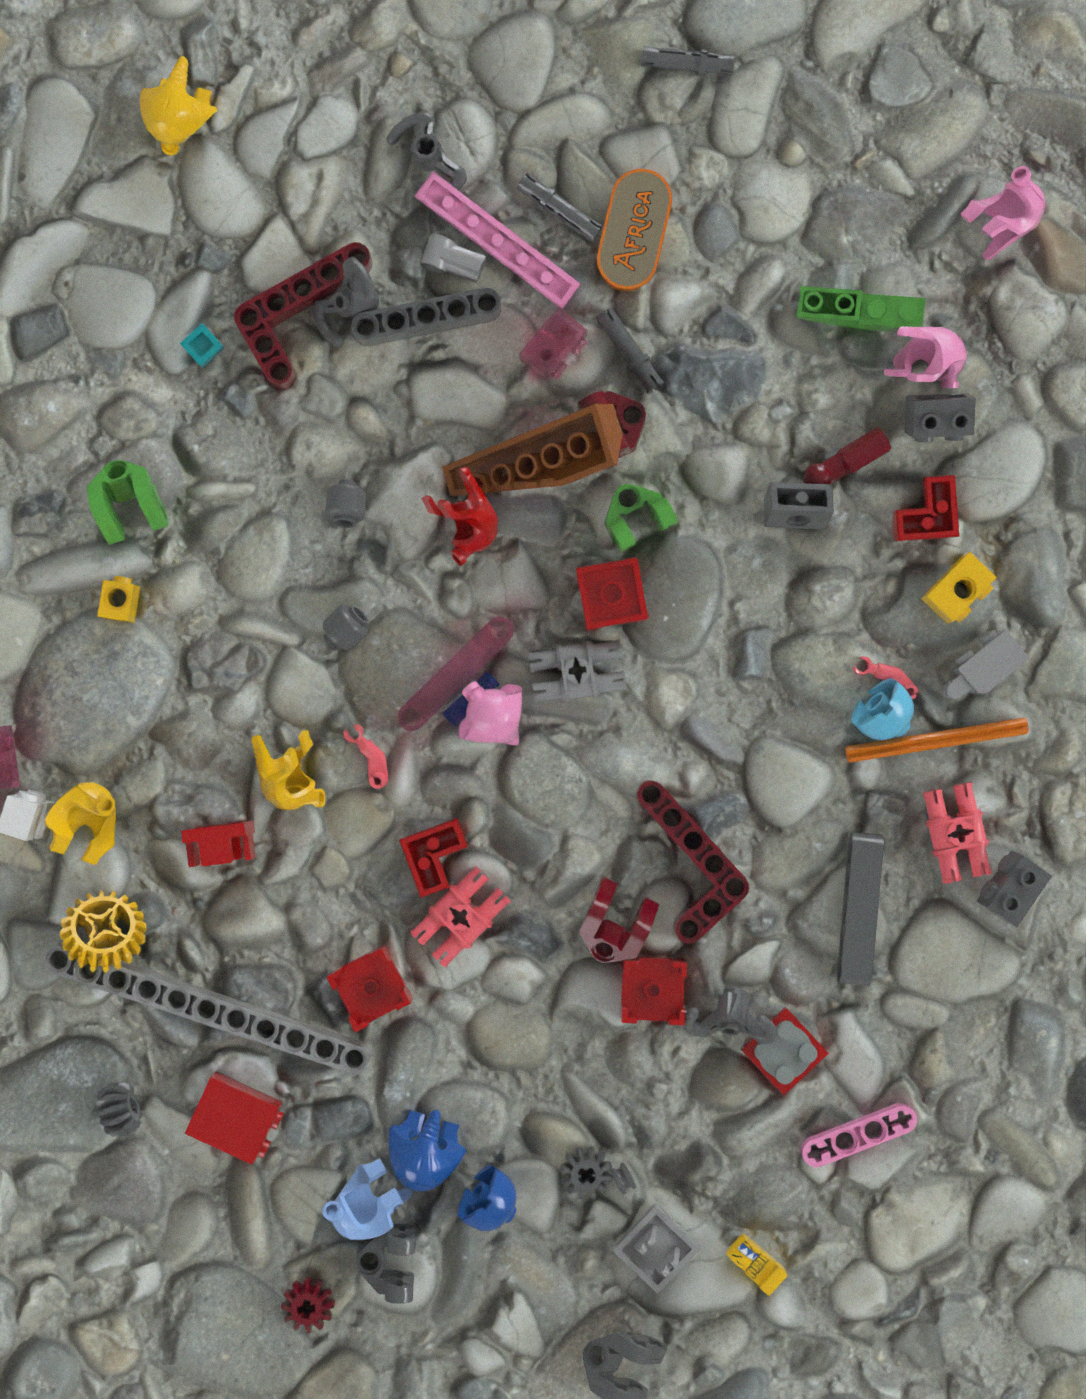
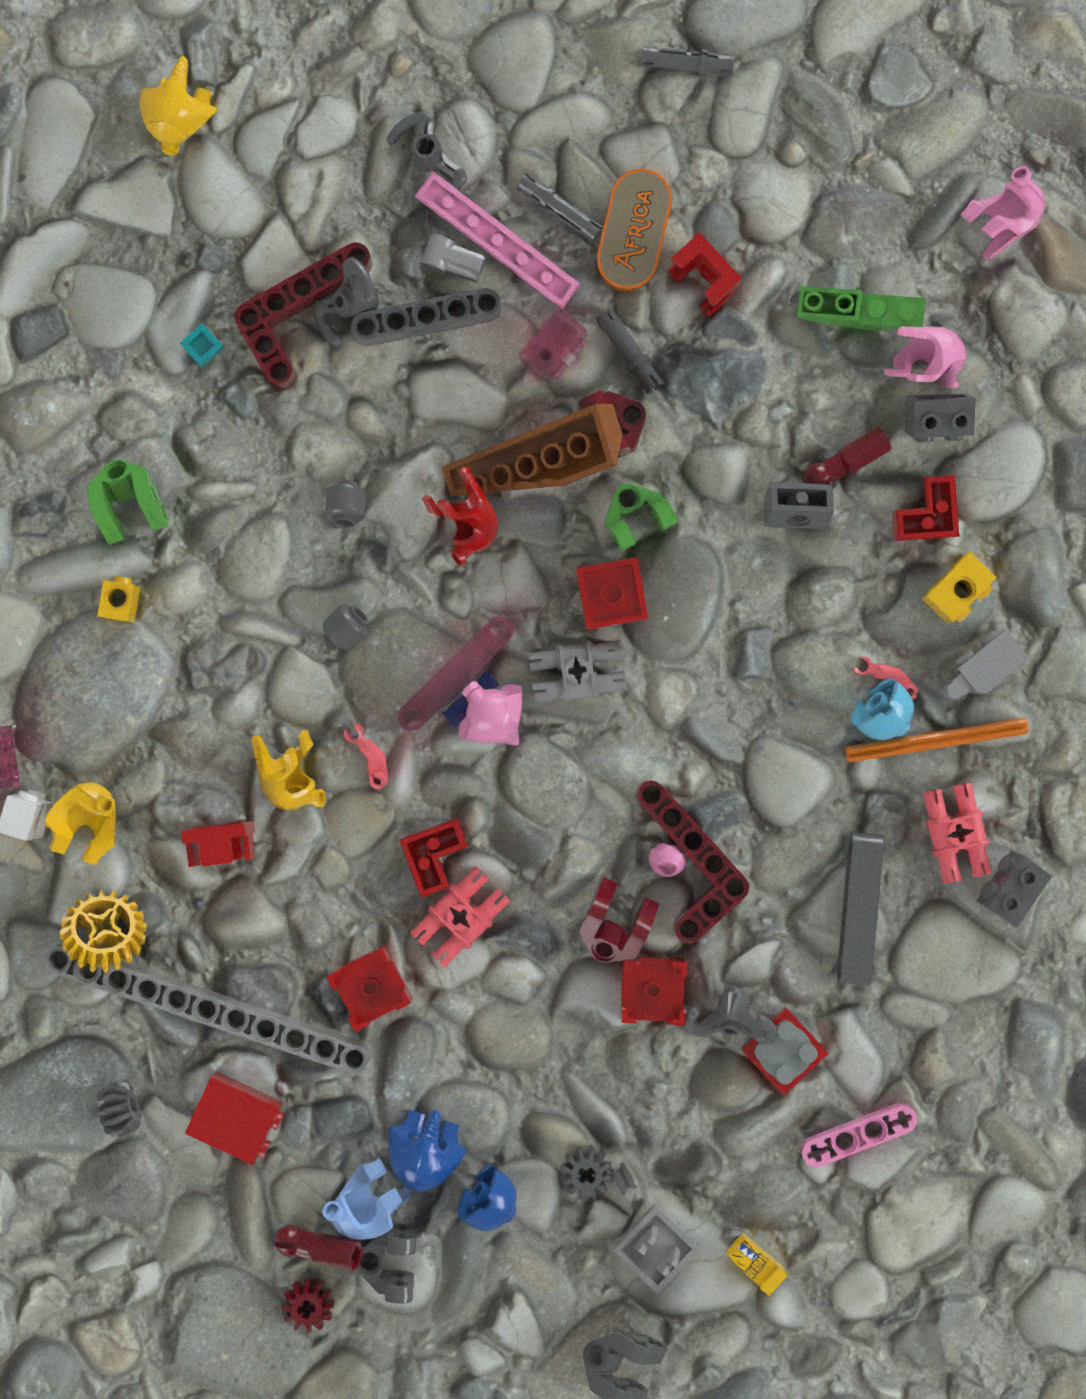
(319, 1247): none -> dark red piece
(667, 859): none -> bright pink plate
(712, 267): none -> red panel

